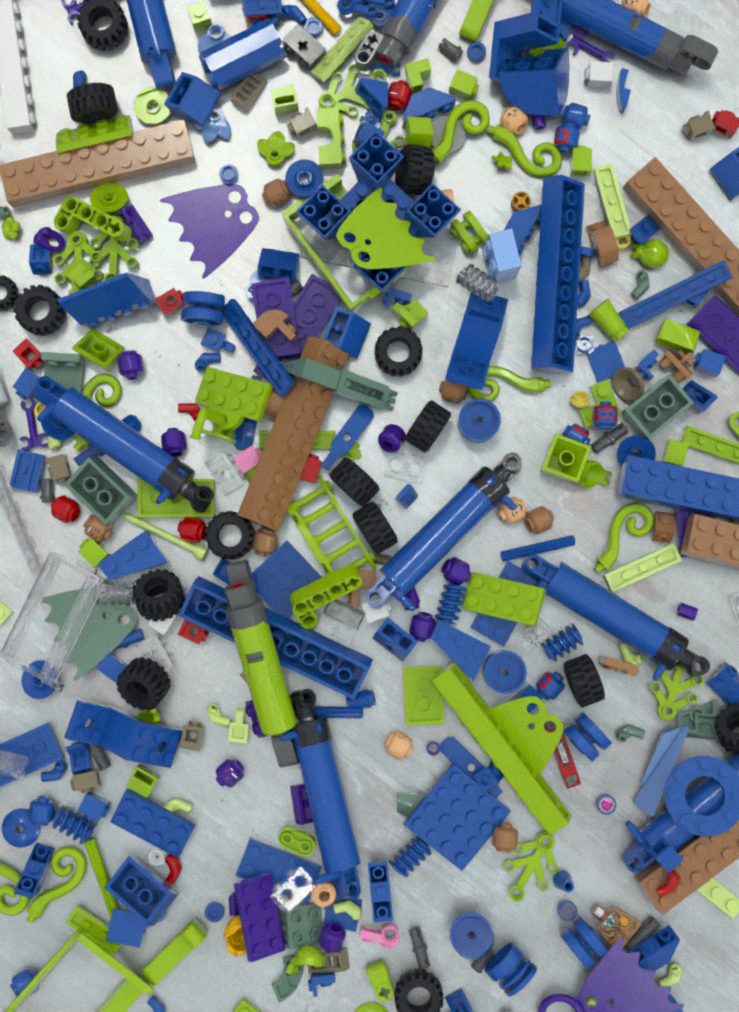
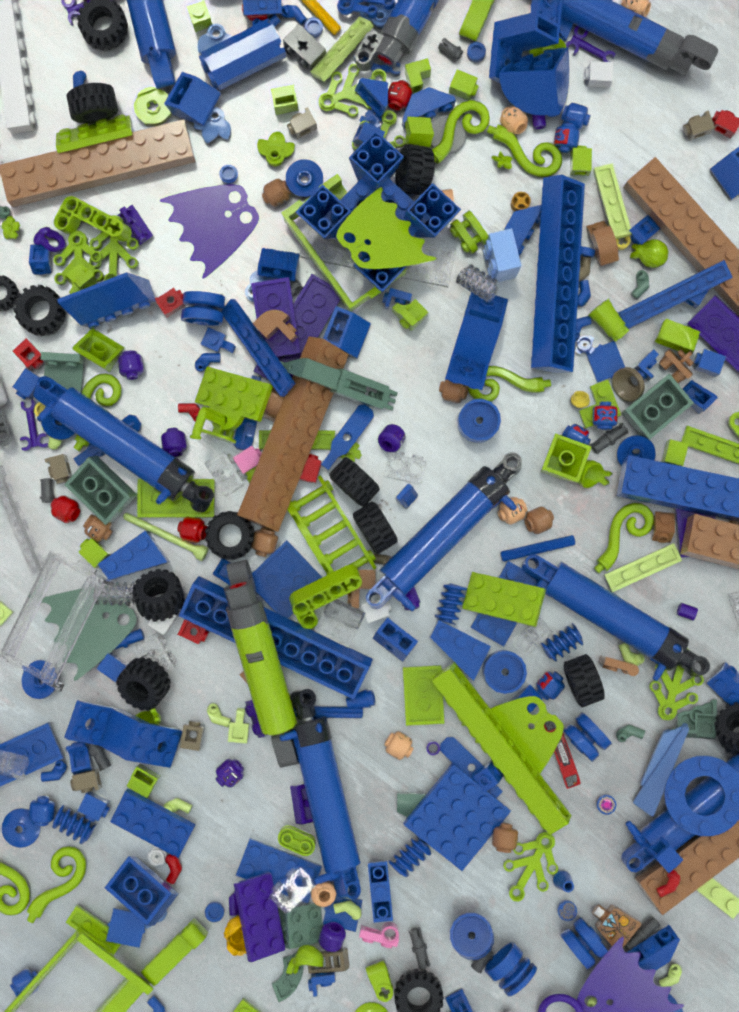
(27, 471): blue plate -> none
(34, 871): blue slope -> none
(101, 874): lime axle -> none
(109, 197): lime dish -> none
(245, 105): dark tan slope -> none
(329, 122): lime arch -> none
(401, 335): black tyre -> none
(422, 626): dark purple head -> none
(428, 426): black tyre -> none
(456, 571): dark purple head -> none
(622, 93): blue slope -> none

